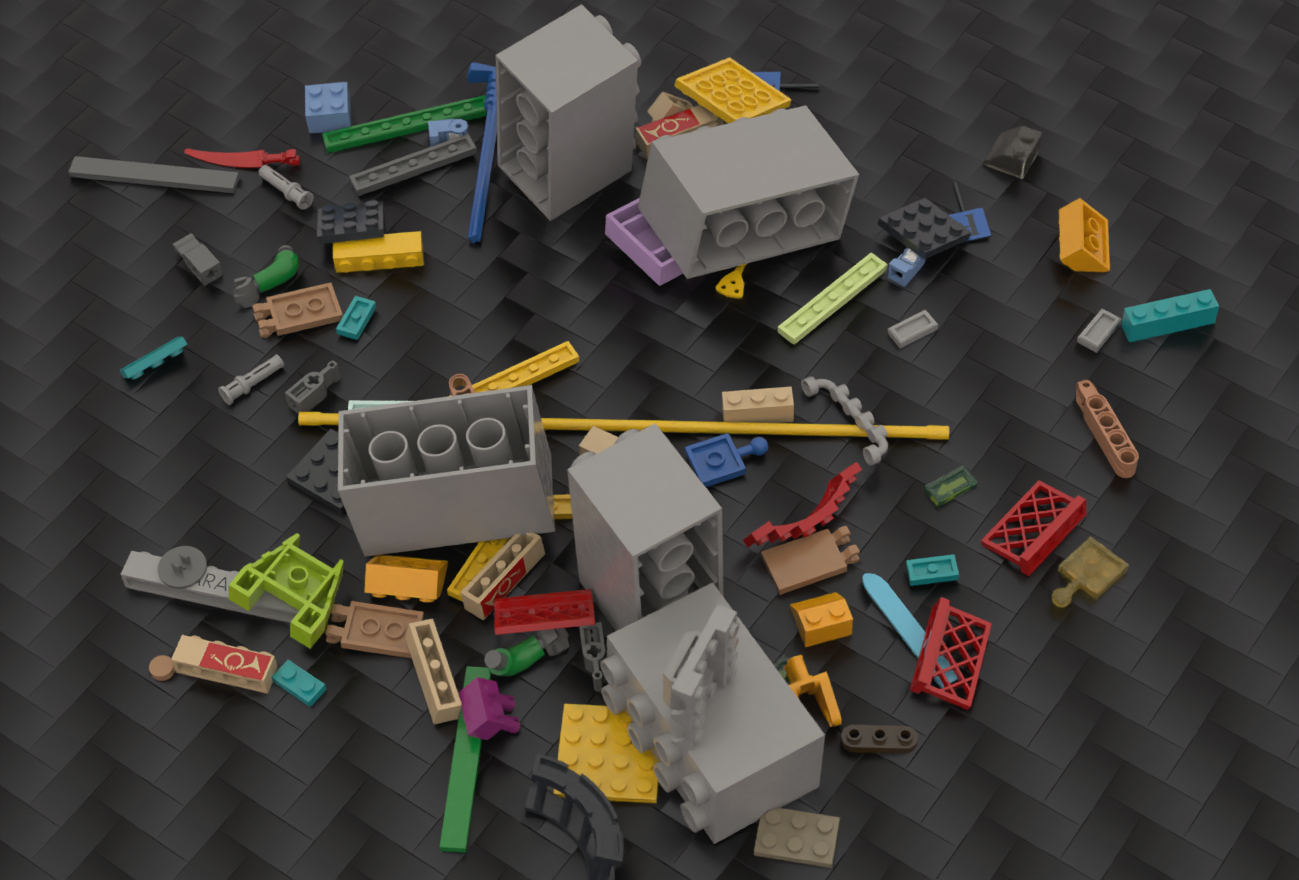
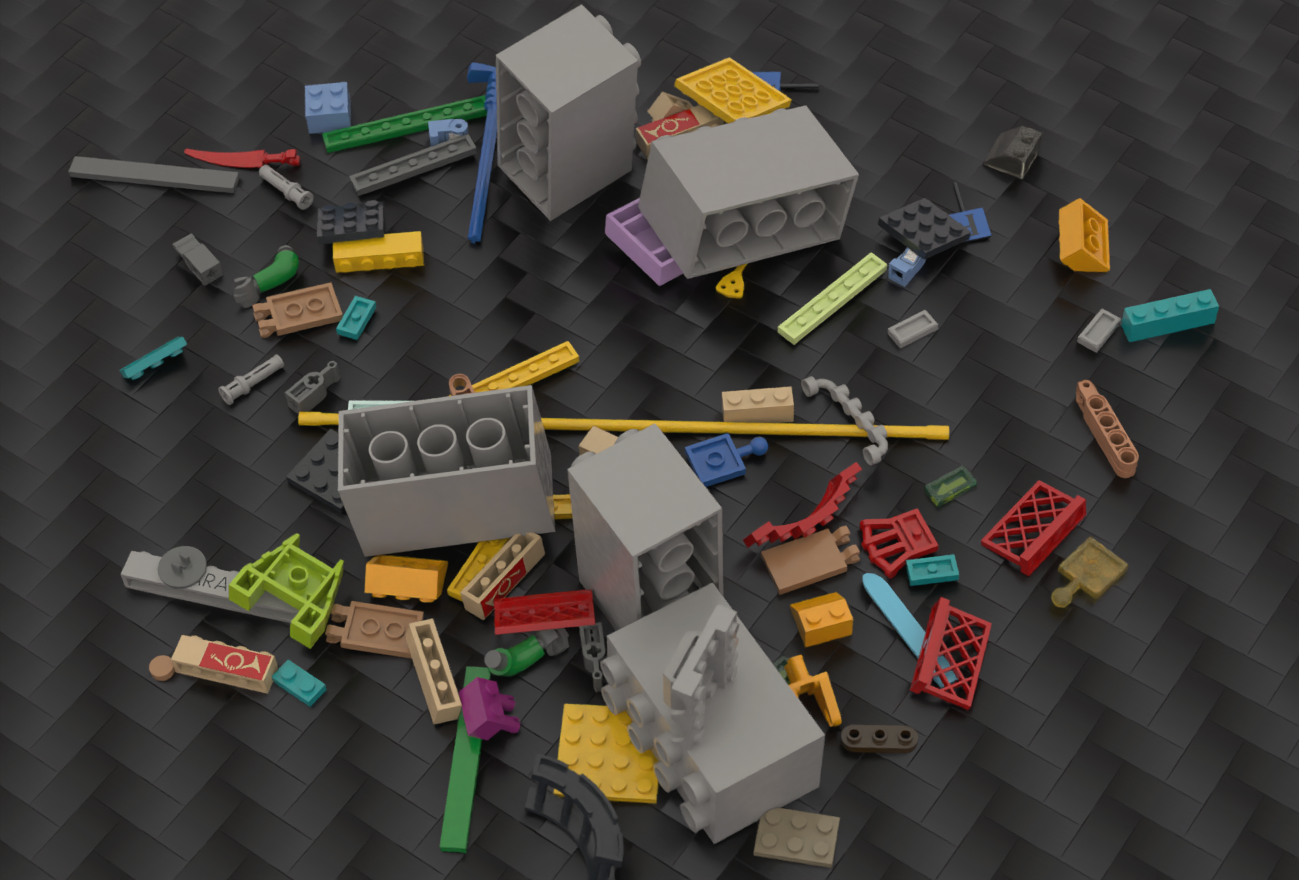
(911, 533): none -> red plate

